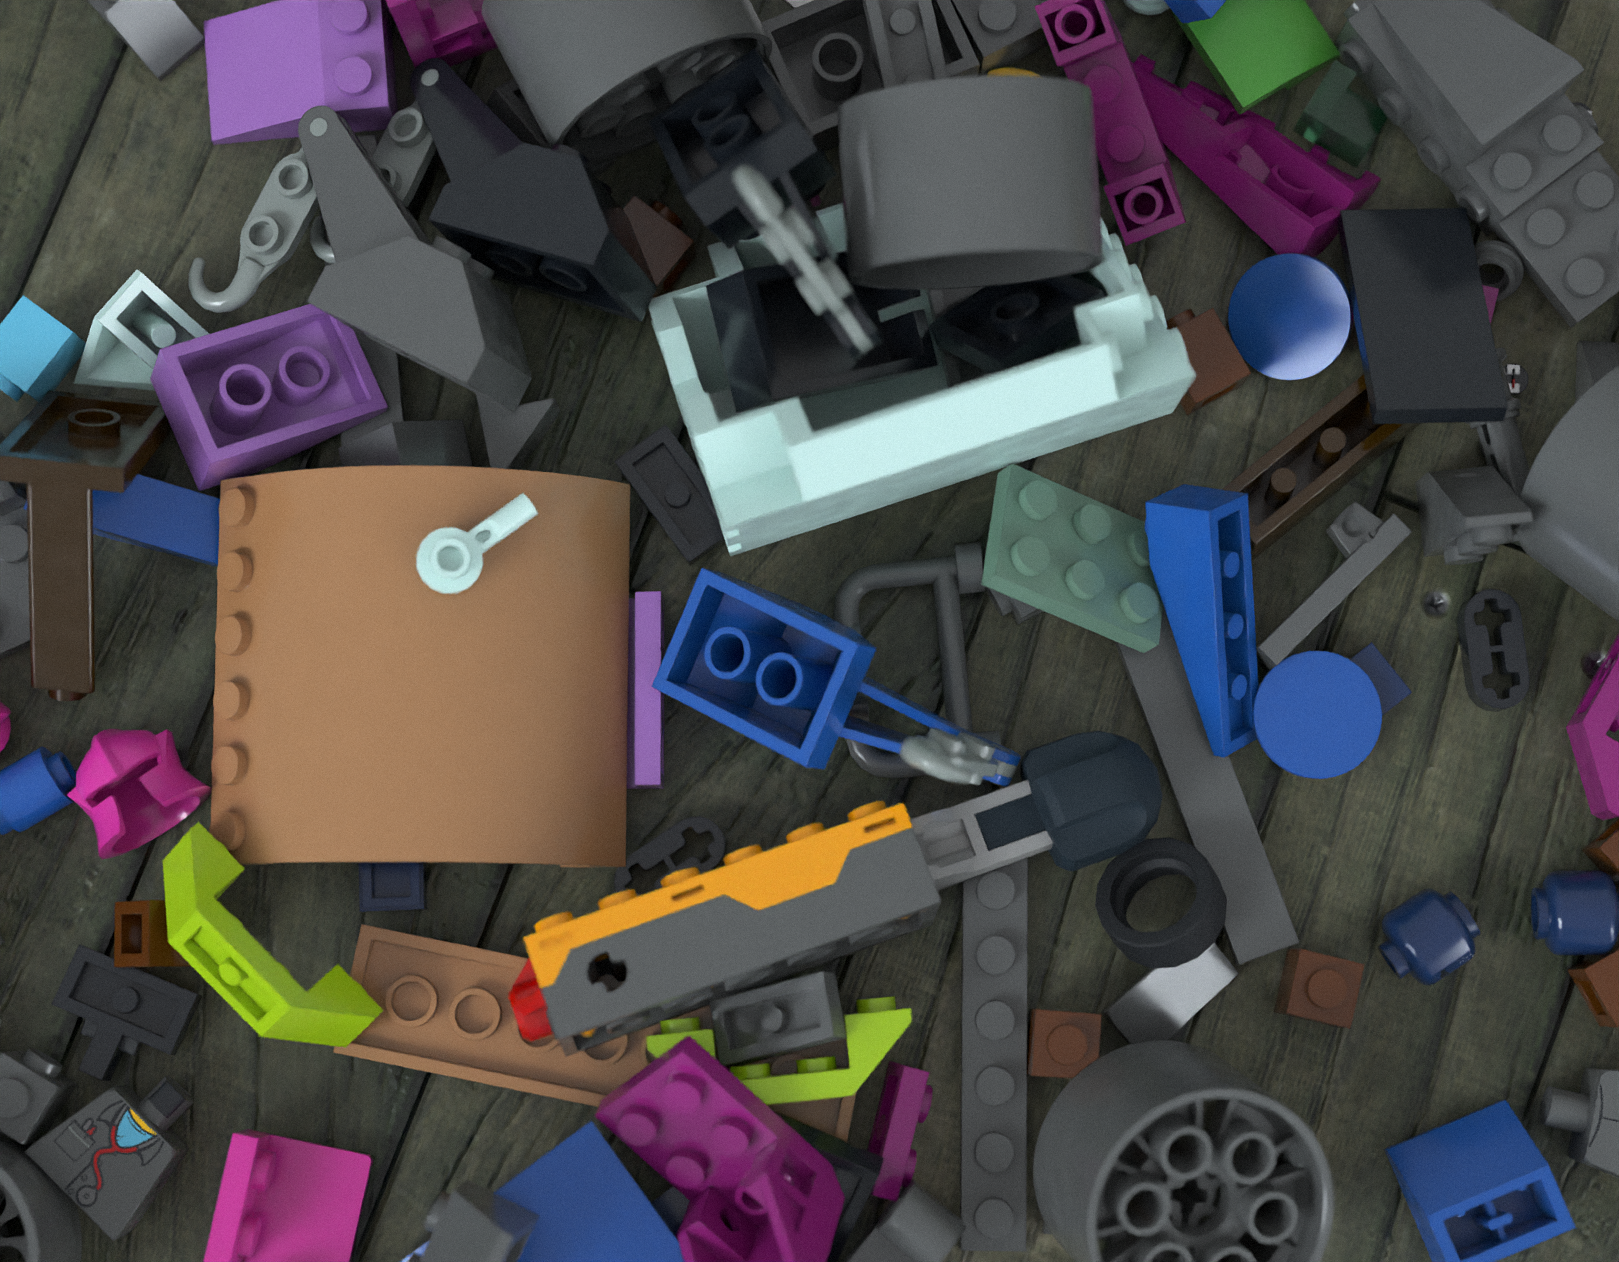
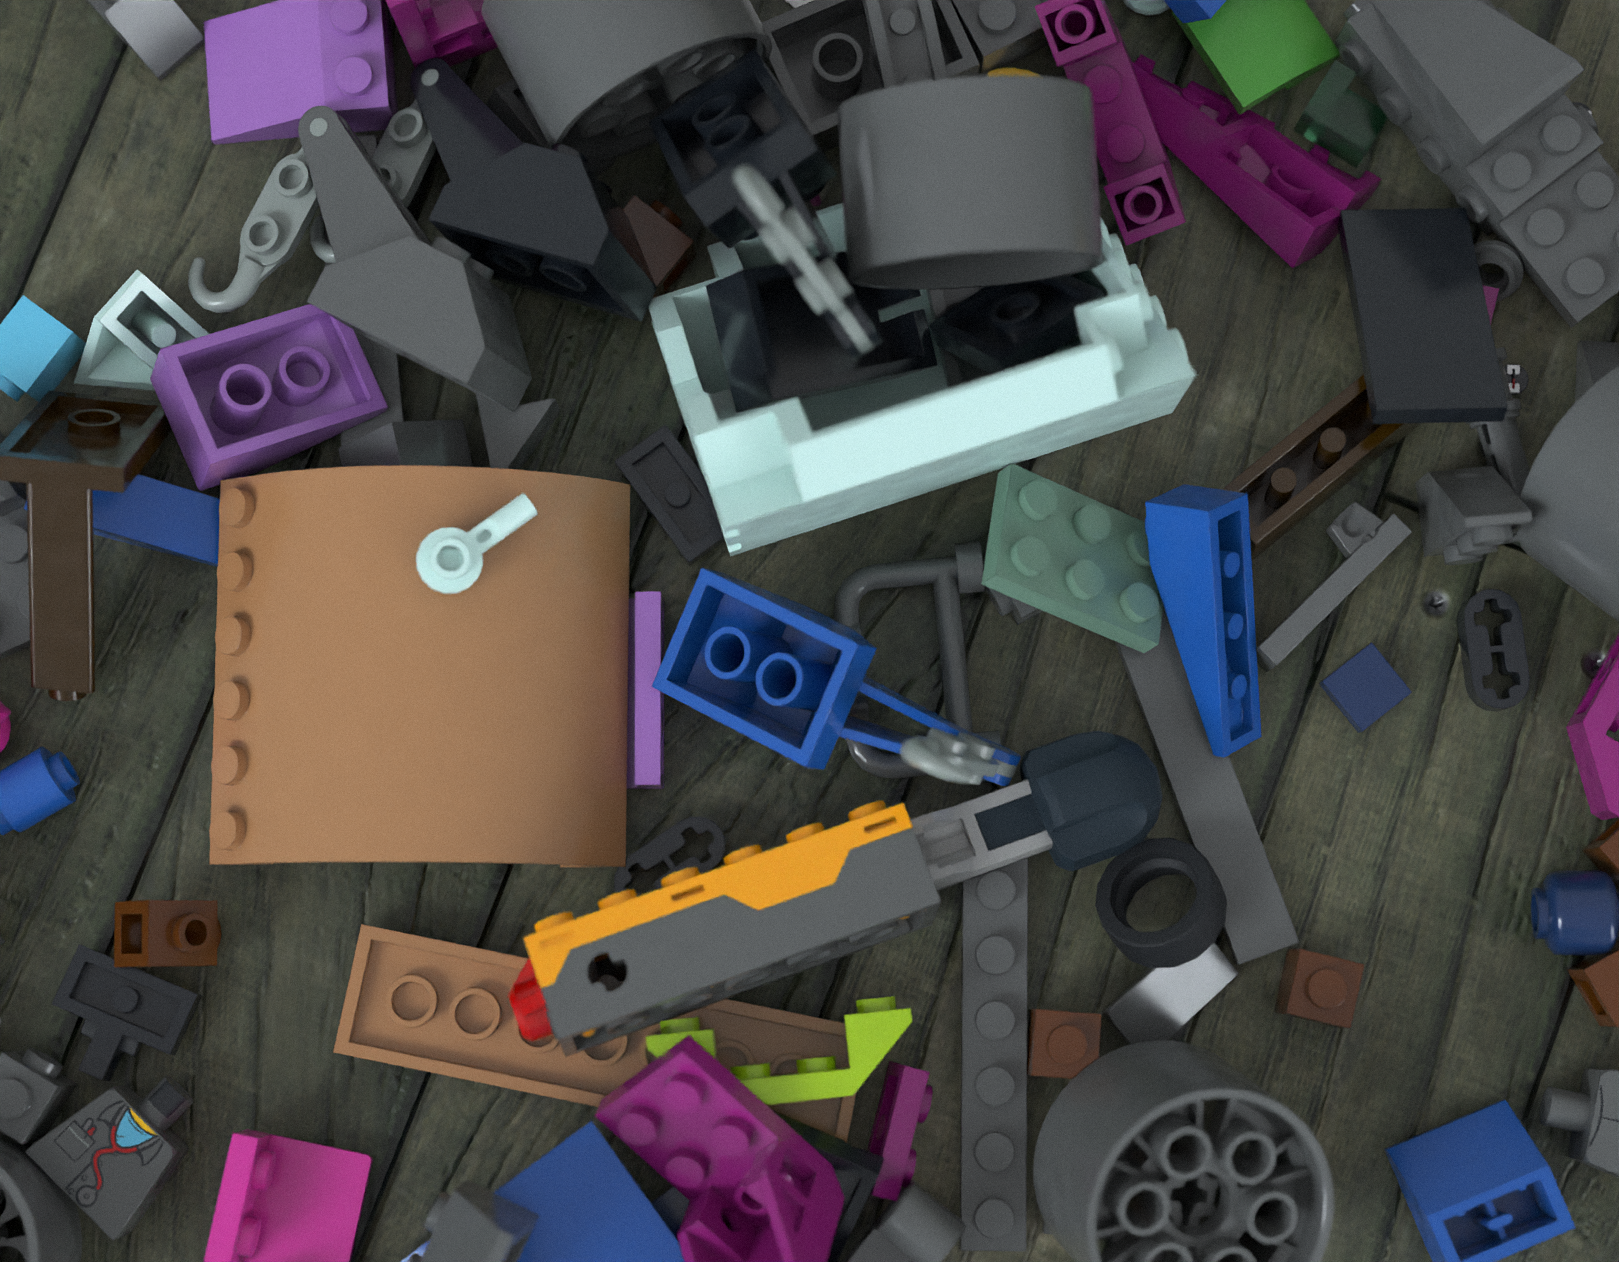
(134, 788): dark pink helmet -> none
(239, 967): lime slope -> none
(392, 886): dark blue tile -> none
(778, 1019): dark grey plate -> none
(1211, 356): reddish brown brick -> none
(1290, 316): blue piece -> none
(1317, 715): blue piece -> none
(1428, 936): dark blue head -> none

